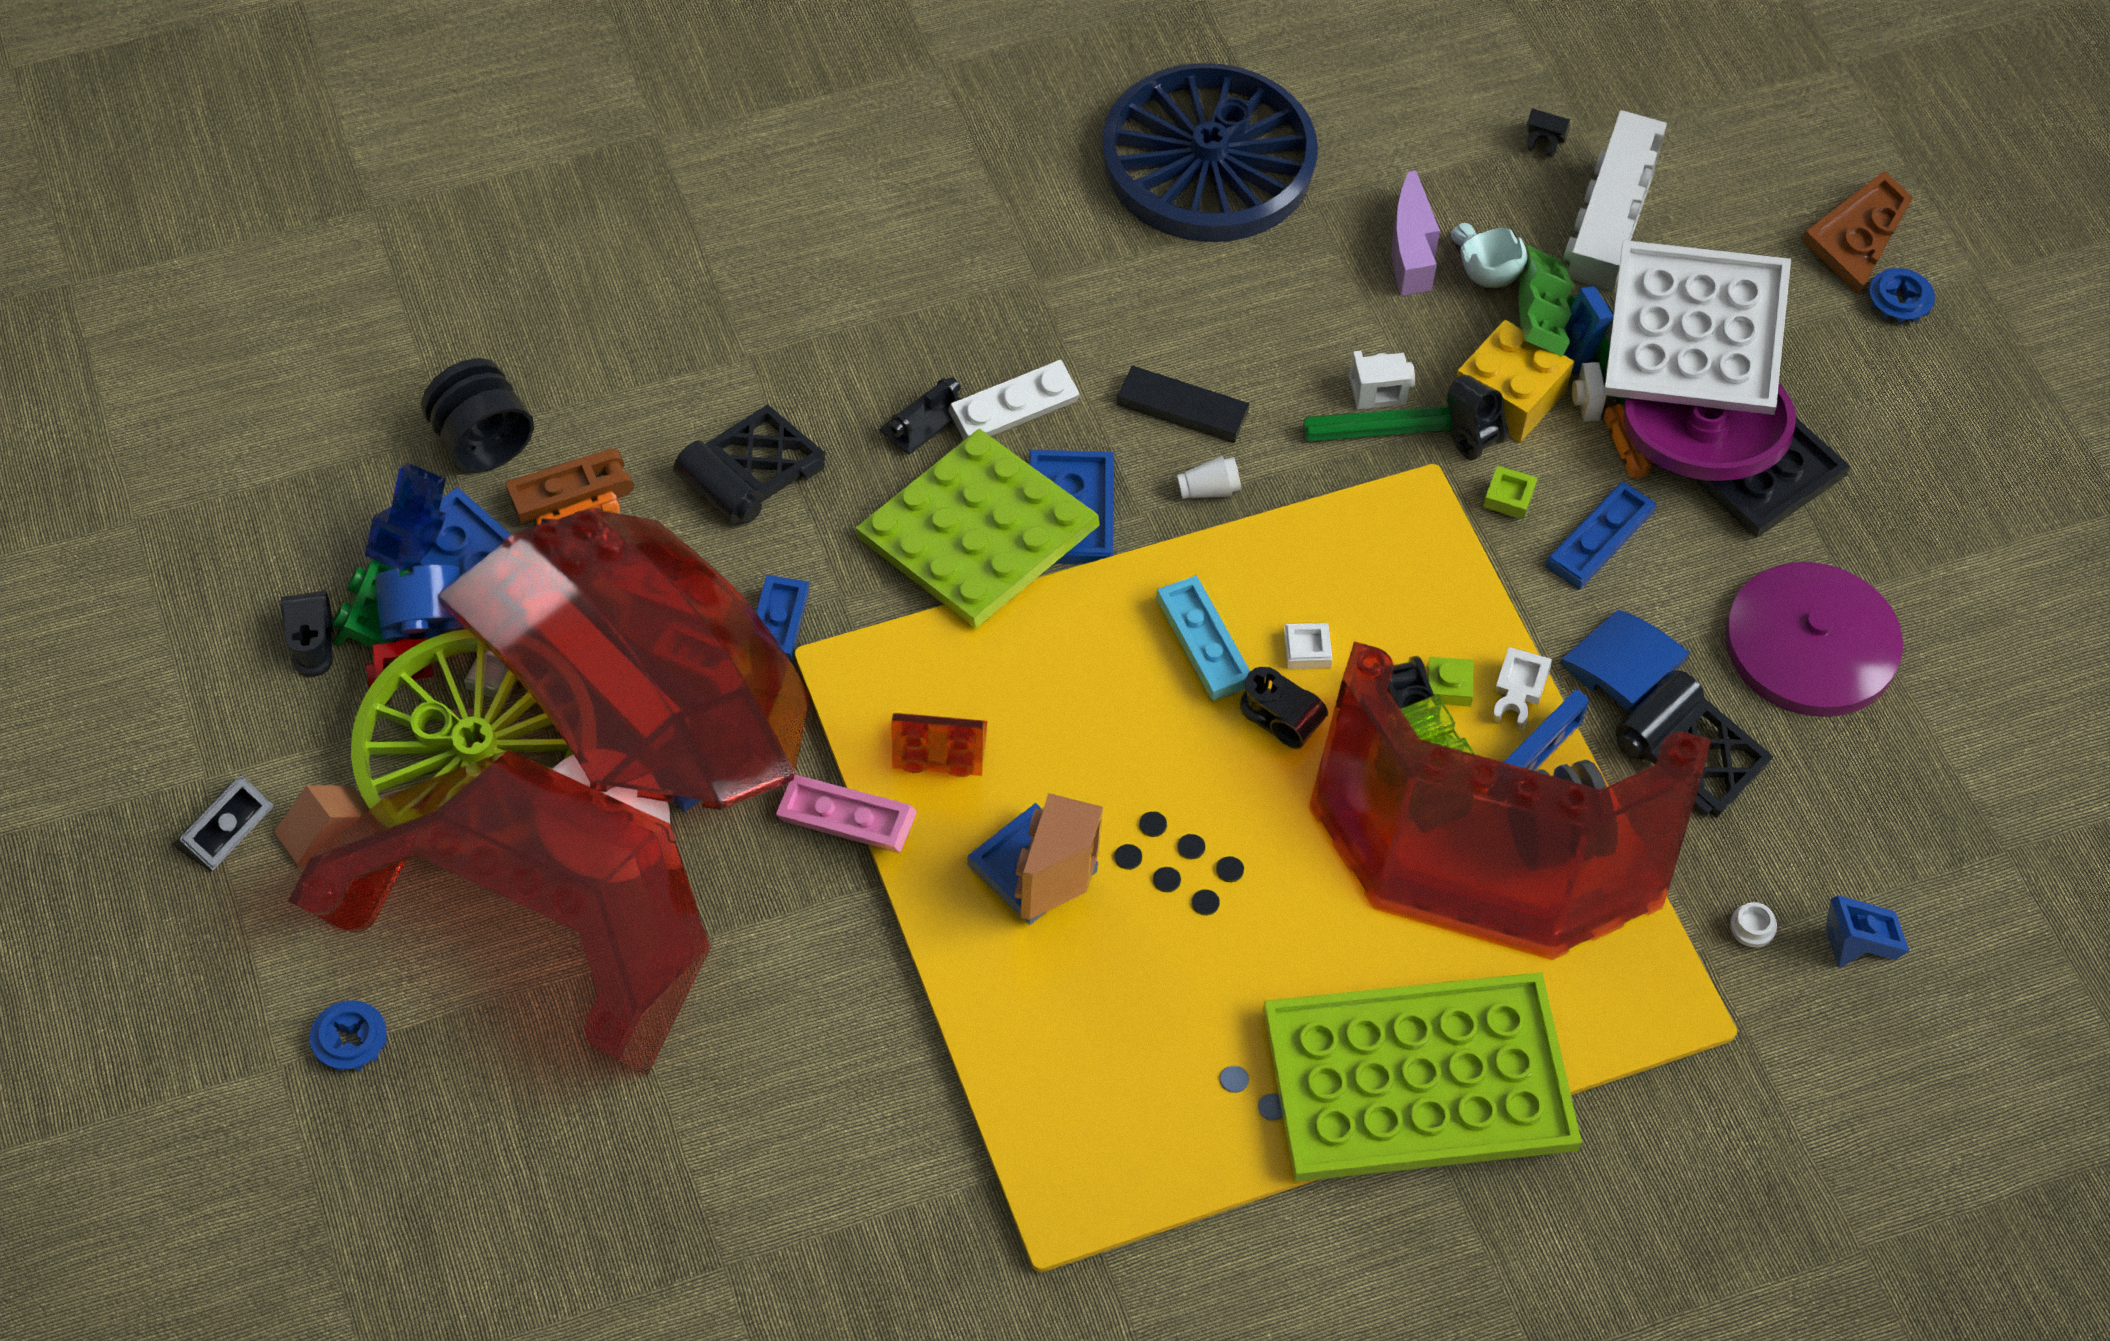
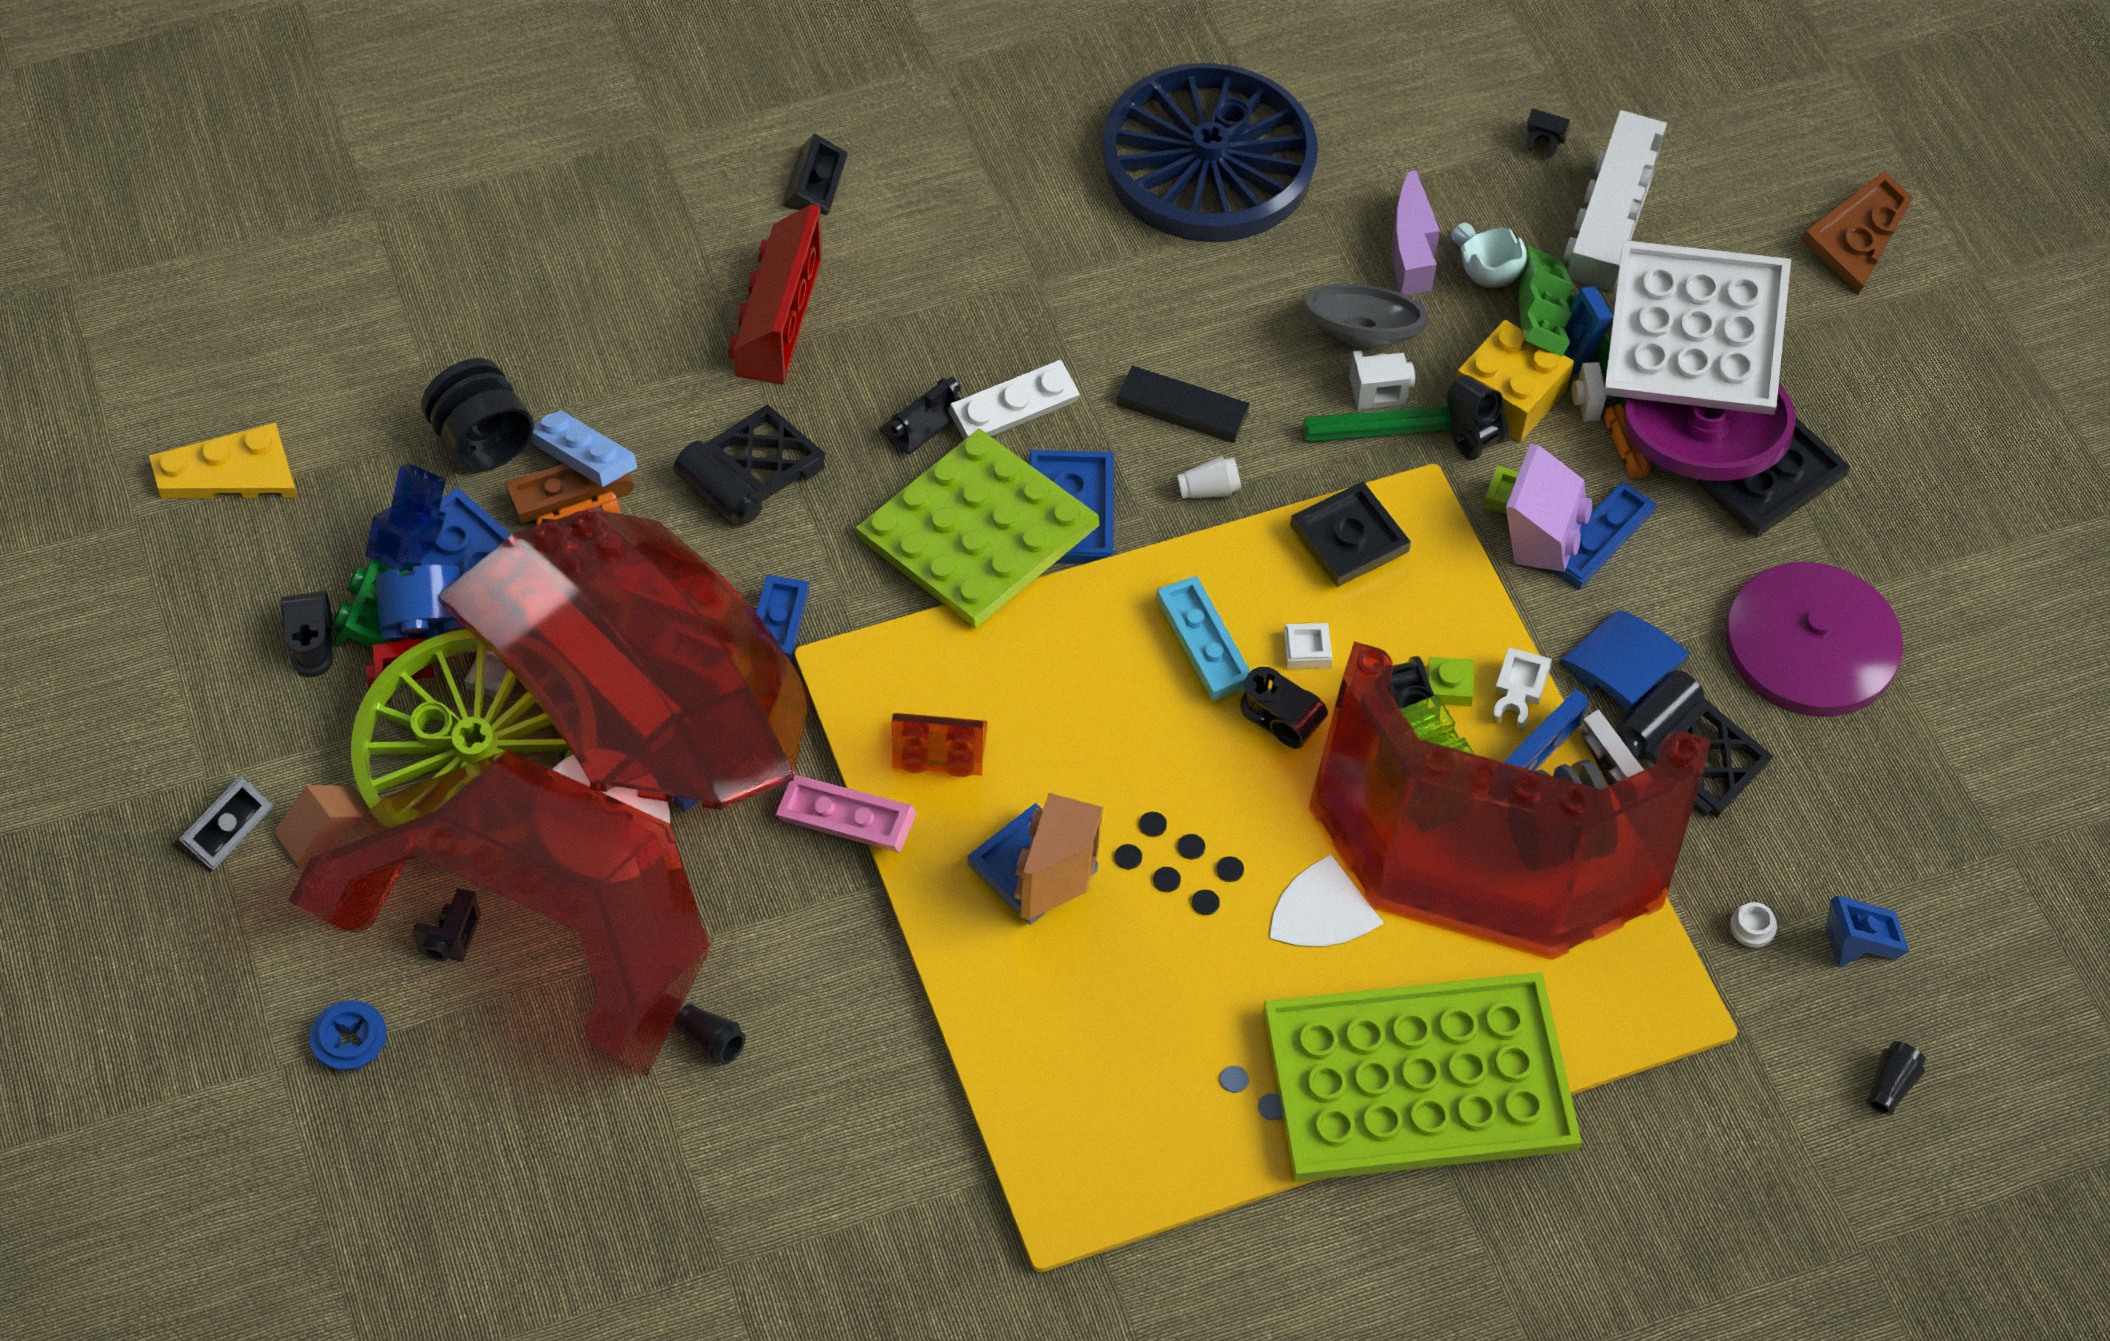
(234, 463): none -> yellow wing
(455, 929): none -> black bracket
(582, 448): none -> light blue plate
(712, 1034): none -> black cone
(778, 298): none -> red slope
(815, 175): none -> black slope
(1322, 908): none -> white sticker
(1350, 533): none -> black plate
(1365, 314): none -> dark grey dish
(1546, 511): none -> lavender slope
(1605, 742): none -> white plate
(1895, 1076): none -> black cone
(1914, 287): blue gear -> none

